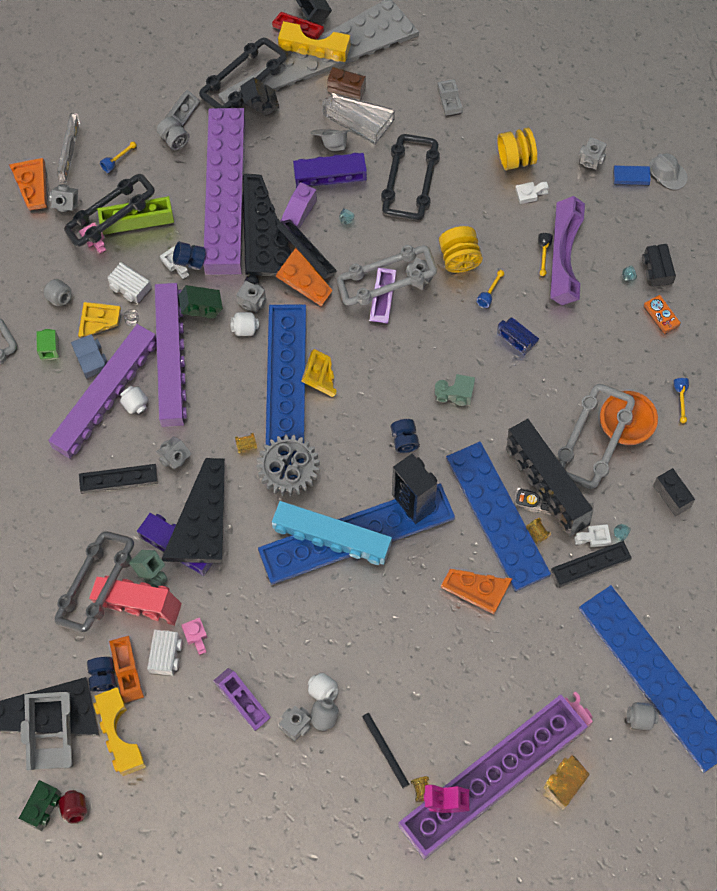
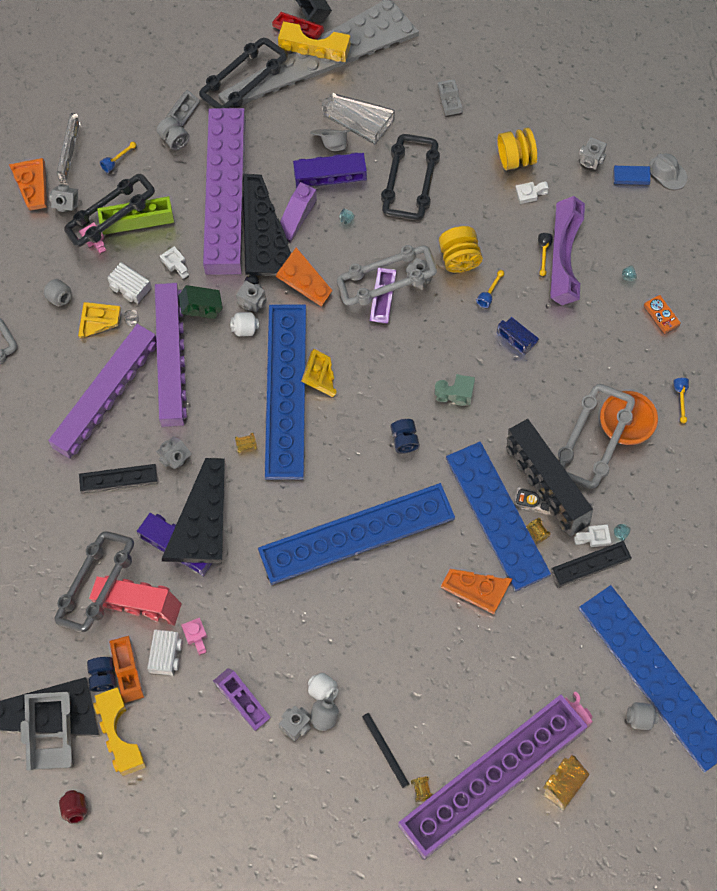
(40, 805): dark green brick -> none
(47, 344): bright green brick -> none
(89, 356): sand blue brick -> none
(134, 400): white head -> none
(148, 566): sand green brick -> none
(188, 255): dark blue wheel -> none
(259, 96): black piece -> none
(304, 471): light grey gear -> none
(306, 248): black tile -> none
(332, 533): medium azure brick -> none
(346, 83): reddish brown brick -> none
(414, 488): black brick -> none
(446, 799): dark pink brick -> none
(659, 265): black brick -> none
(674, 492): black brick -> none

